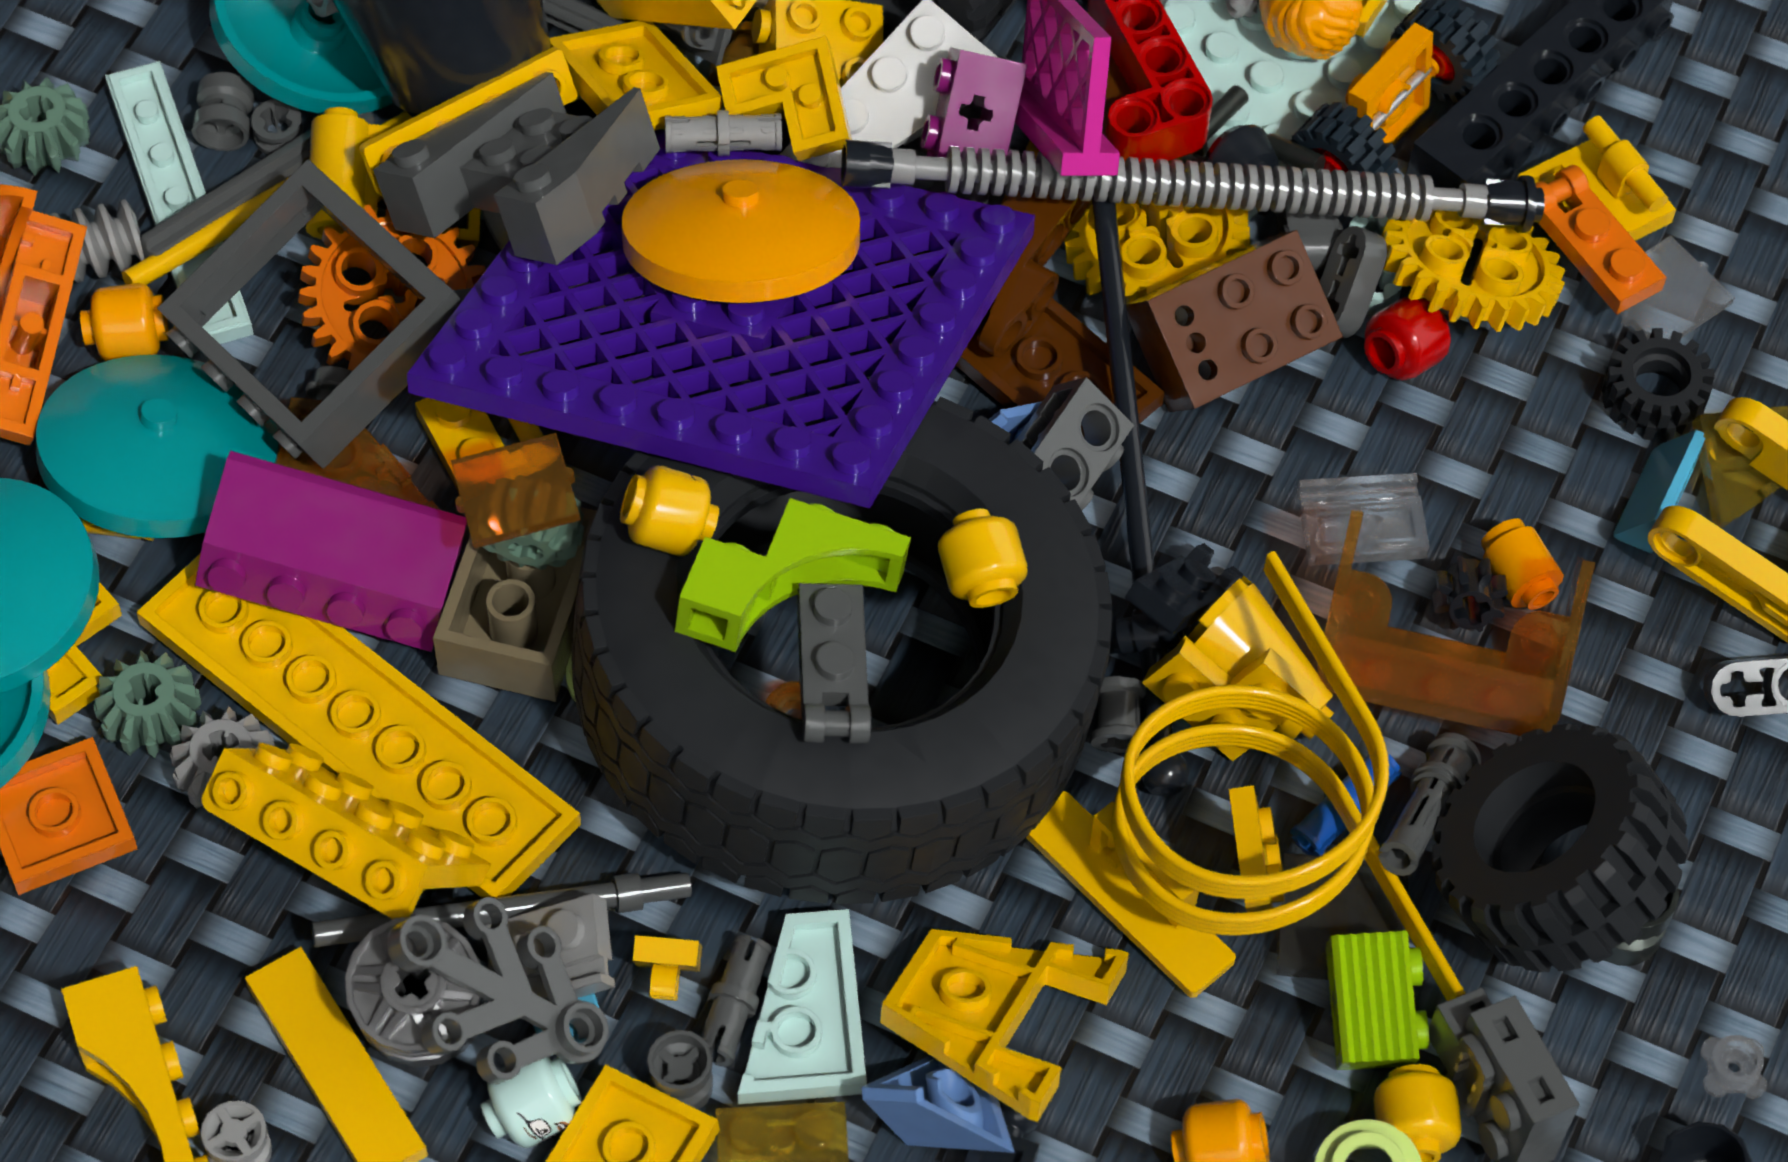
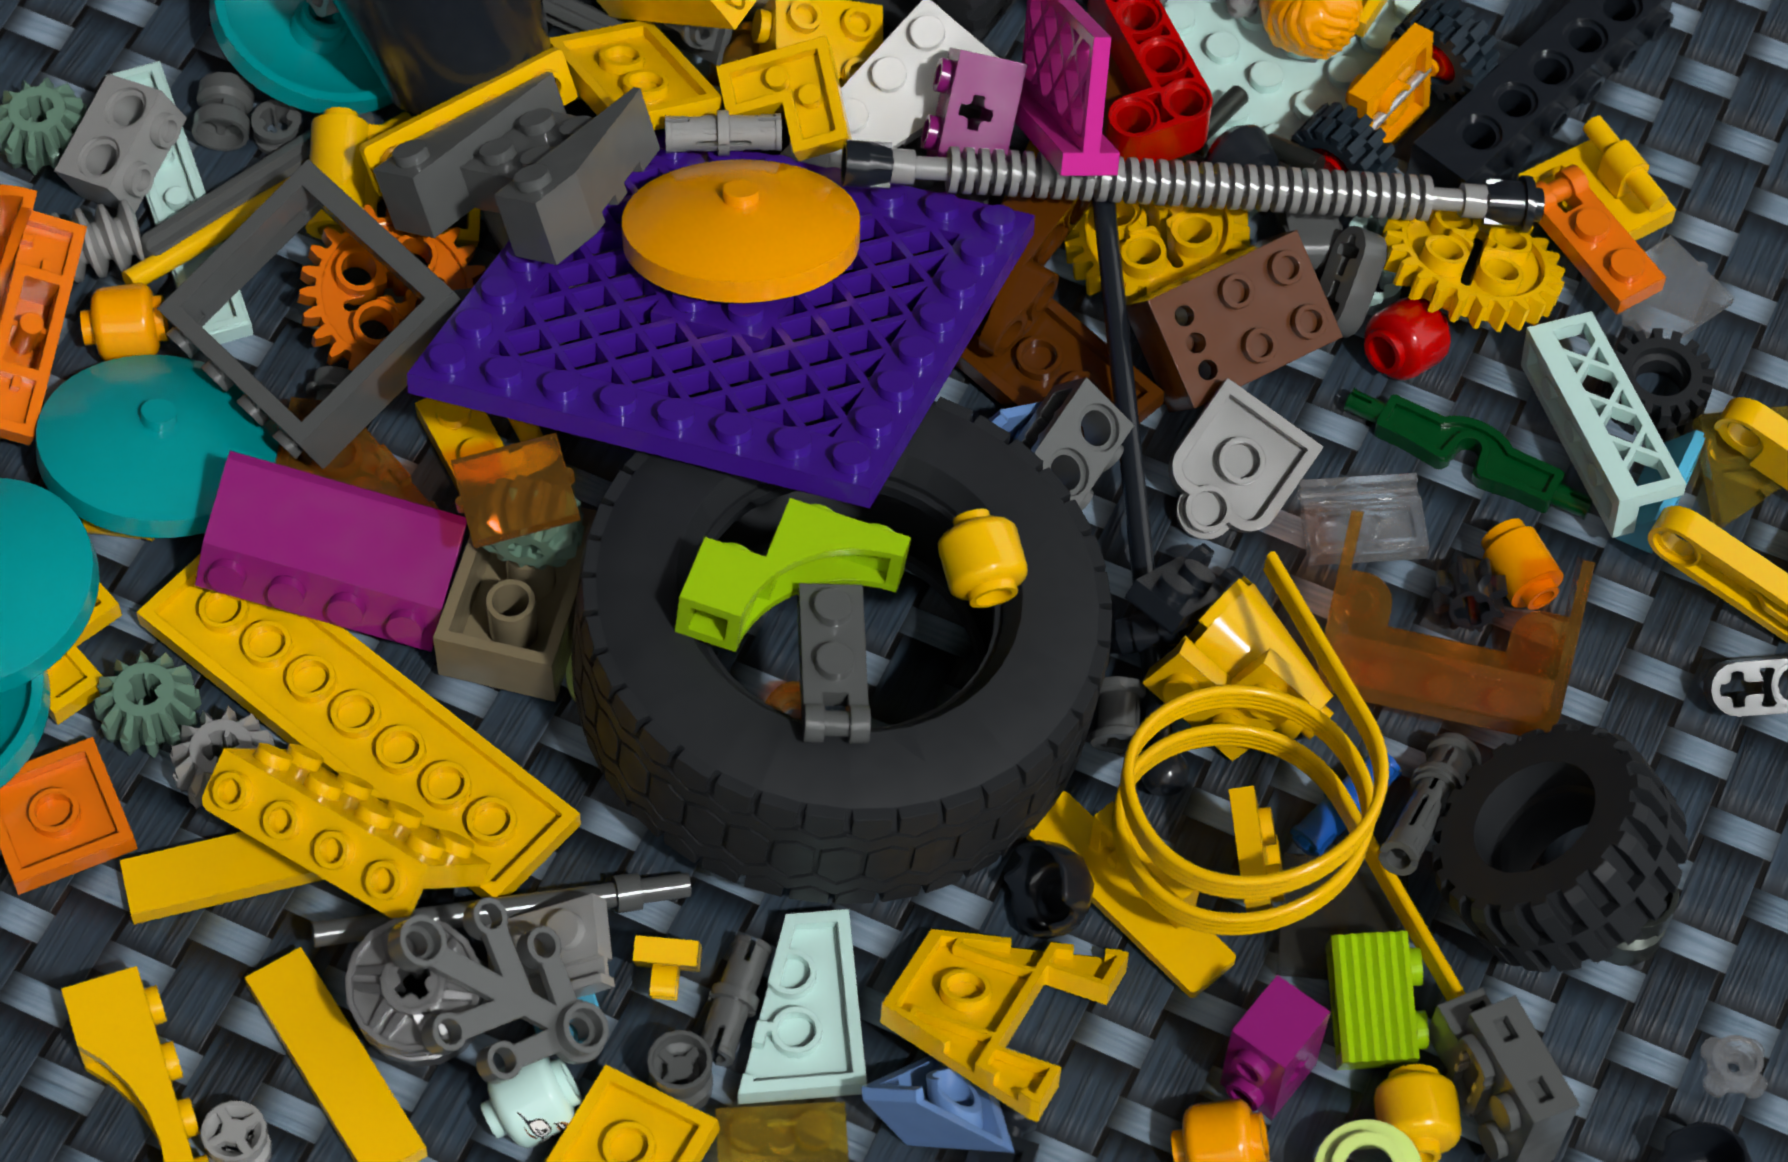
(120, 143): none -> light grey brick
(206, 876): none -> yellow tile
(668, 510): yellow head -> none
(1049, 889): none -> black hair
(1237, 465): none -> light grey plate
(1274, 1047): none -> magenta brick
(1498, 466): none -> dark green piece
(1583, 431): none -> light aqua fence

